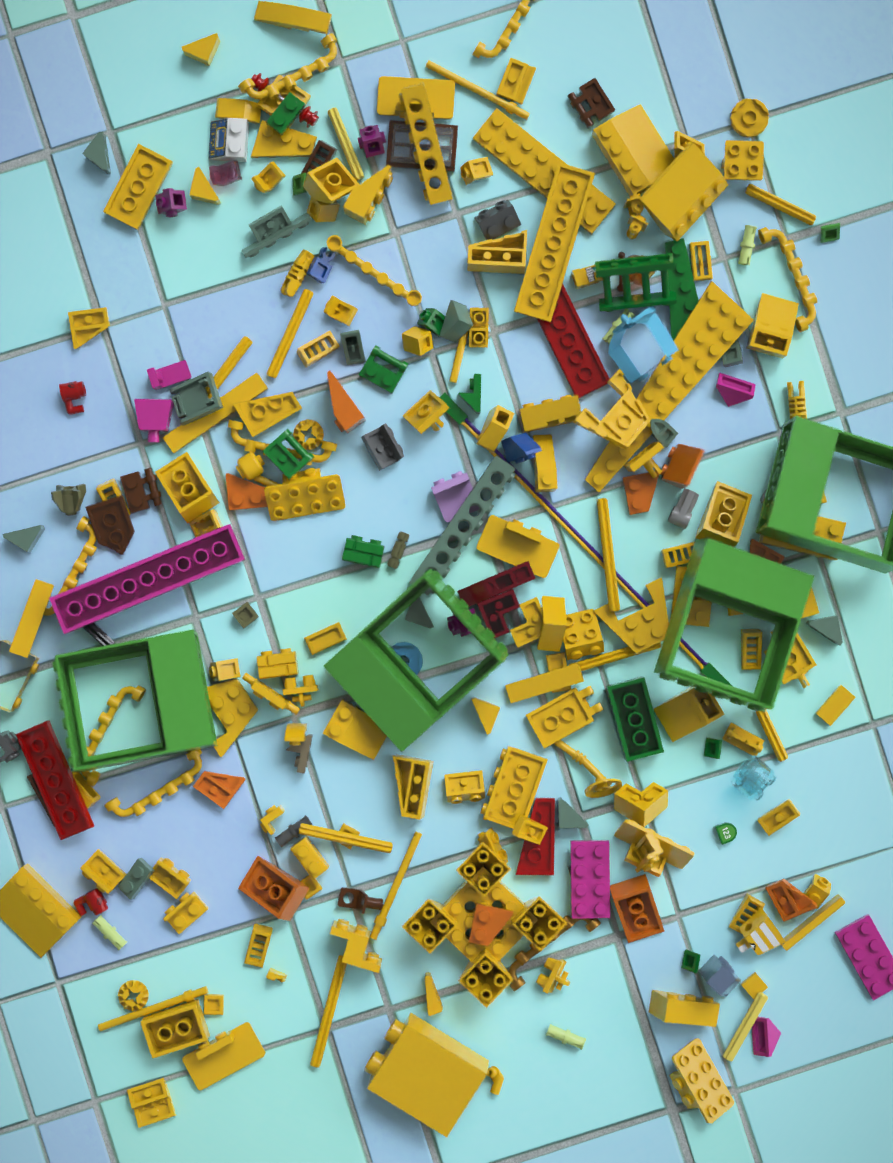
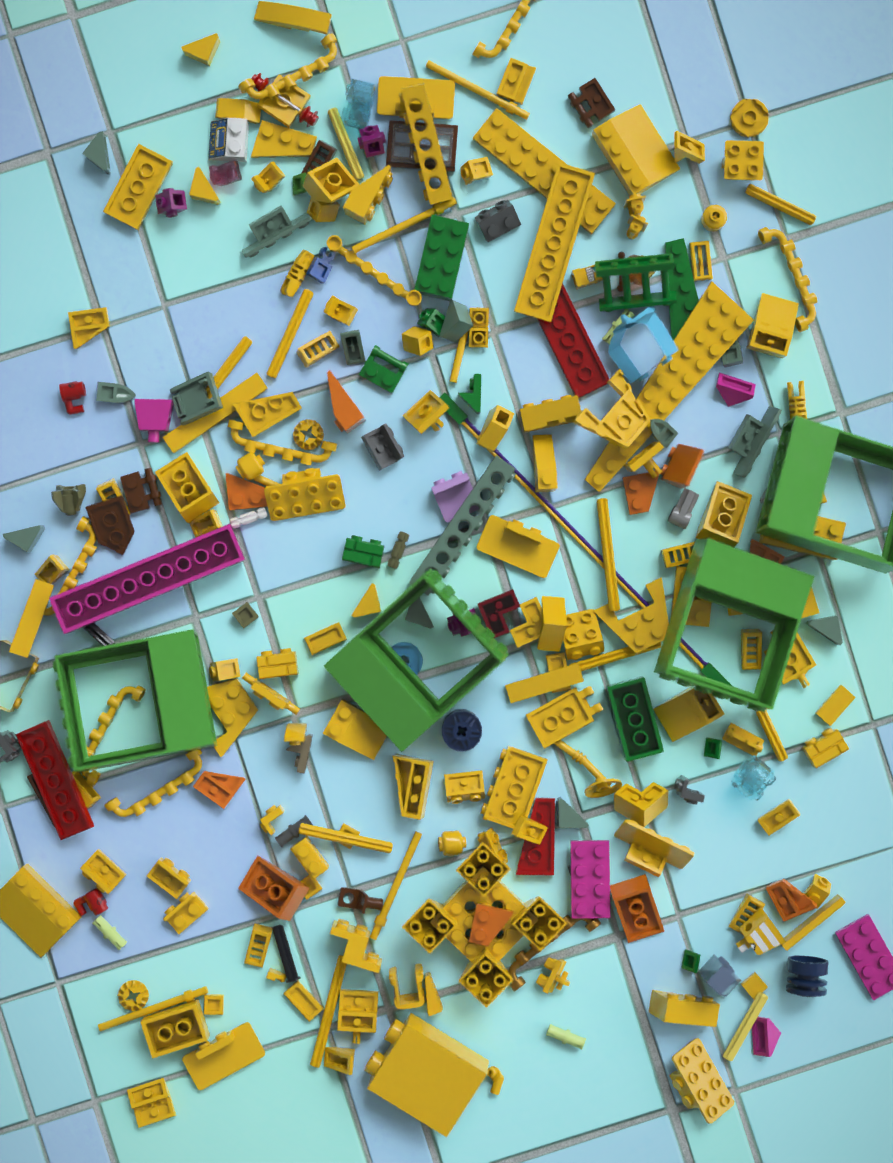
(51, 569): none -> yellow slope
(113, 392): none -> sand green plate
(136, 878): sand green plate -> none
(169, 375): dark pink bracket -> none
(248, 518): none -> white axle
(282, 457): green plate -> none
(285, 113): green plate -> none
(285, 954): none -> black axle
(303, 1000): none -> yellow tile
(309, 686): yellow hips -> none
(339, 1059): none -> yellow slope
(357, 1012): none -> yellow plate
(360, 103): none -> clear light blue brick
(369, 603): none -> yellow slope
(410, 1000): none -> yellow piece
(436, 209): none -> yellow bar
(441, 257): none -> green brick
(451, 843): none -> yellow head
(466, 719): none -> dark blue wheel
(487, 713): yellow slope -> none
(497, 584): dark red slope -> none
(499, 255): yellow wedge -> none
(520, 448): blue slope -> none
(648, 851): yellow bracket -> none
(683, 192): yellow slope -> none
(690, 795): none -> dark grey bracket
(708, 220): none -> yellow head
(726, 832): tile -> none
(747, 245): yellowish green pin -> none
(751, 438): none -> sand green bracket
(807, 980): none -> dark blue wheel
(825, 747): none -> yellow brick
(830, 232): bright green slope -> none

